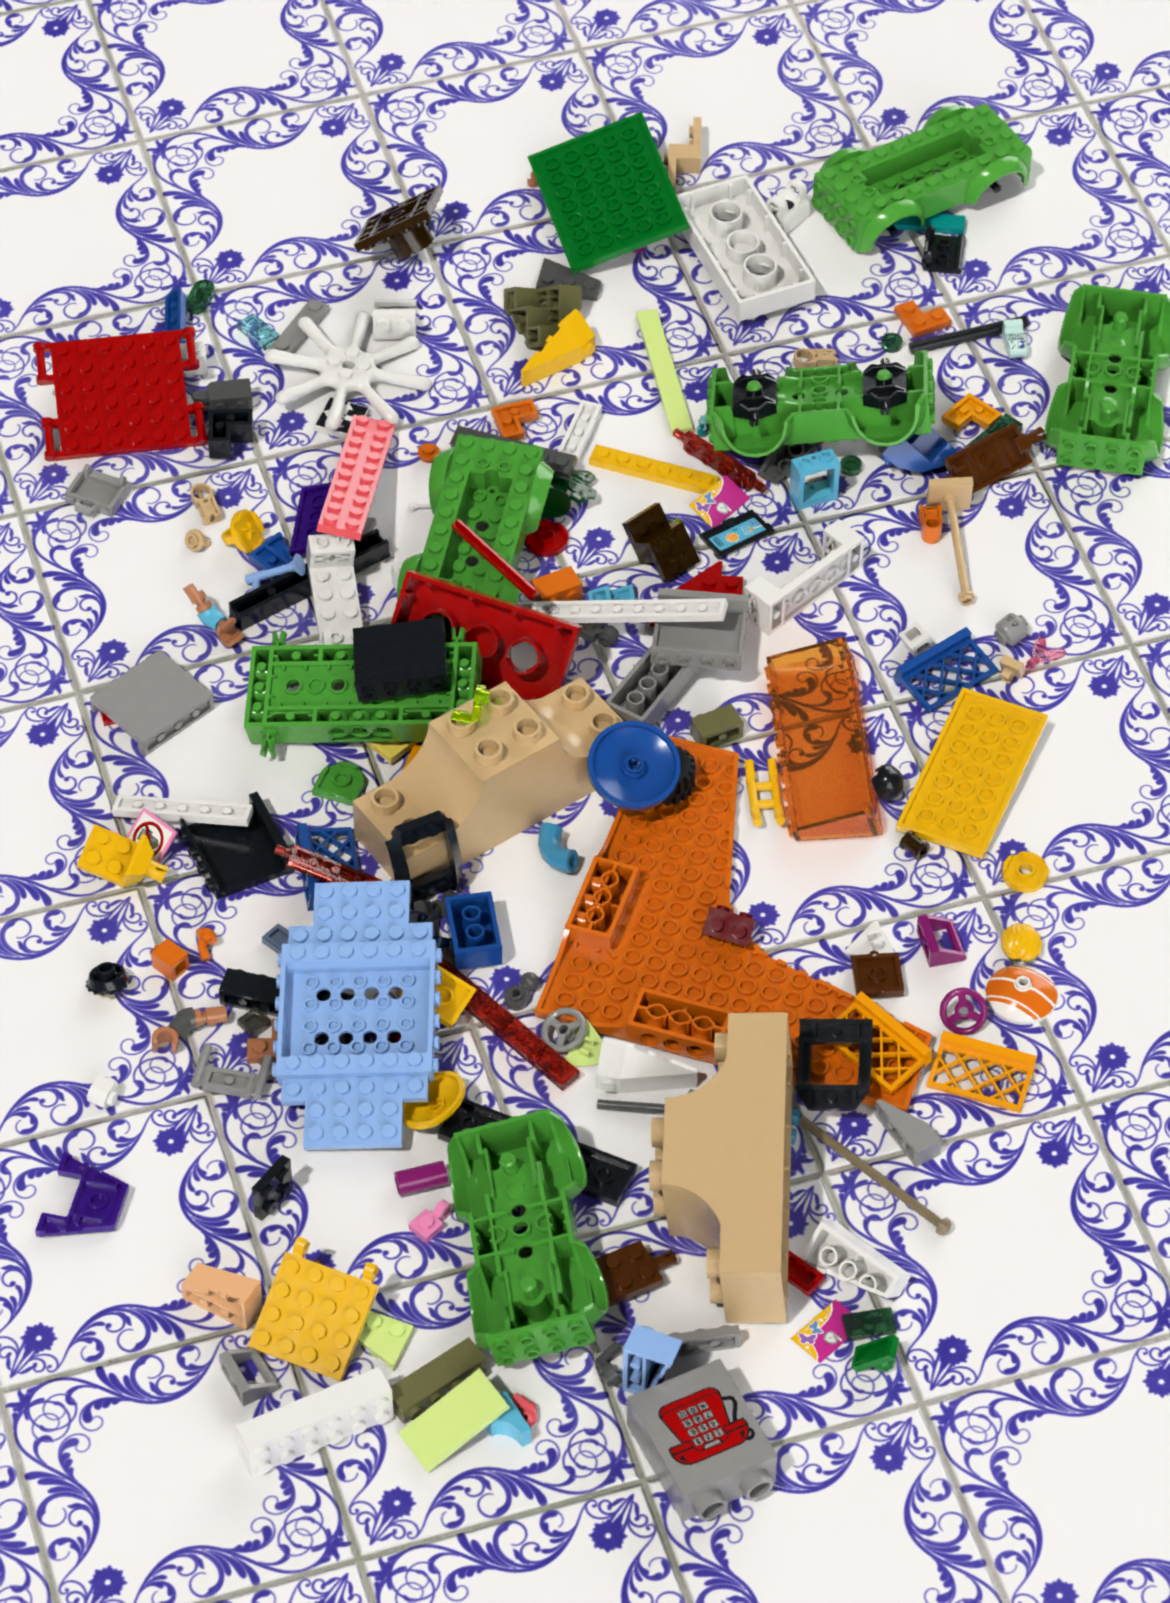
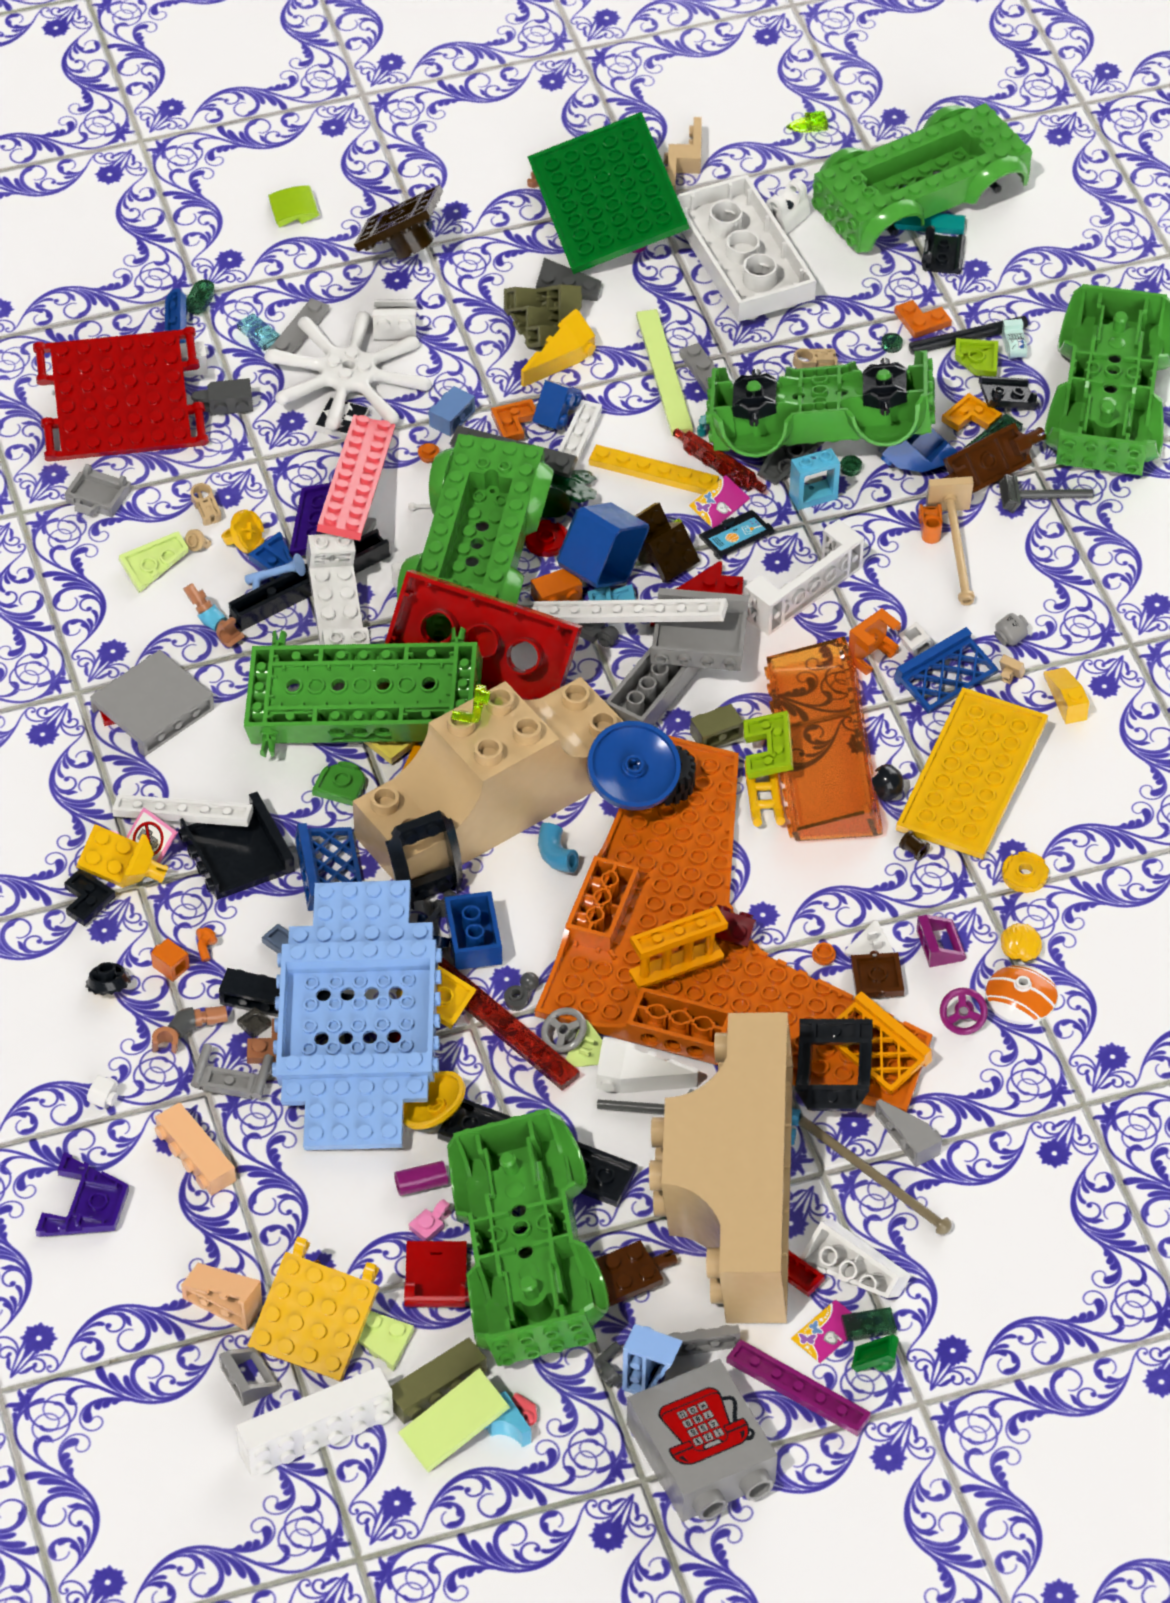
(91, 896): none -> black plate
(153, 559): none -> yellowish green wing
(195, 1149): none -> light nougat brick
(228, 427): black brick -> none
(272, 1188): black plate -> none
(293, 204): none -> lime slope
(320, 866): clear red plate -> none
(400, 659): black panel -> none
(436, 1274): none -> red door
(451, 411): none -> medium blue brick
(495, 559): red axle -> none
(554, 404): none -> blue brick
(602, 544): none -> blue plate
(673, 935): none -> light orange fence
(698, 364): none -> light grey plate
(779, 745): none -> lime plate
(798, 1387): none -> magenta plate
(810, 122): none -> clear neon green plate
(824, 954): none -> orange plate
(871, 636): none -> orange panel
(977, 356): none -> lime plate
(991, 1055): light orange fence -> none
(1007, 392): none -> black piece
(1012, 496): none -> dark grey piece
(1039, 654): clear pink piece -> none
(1068, 695): none -> yellow slope

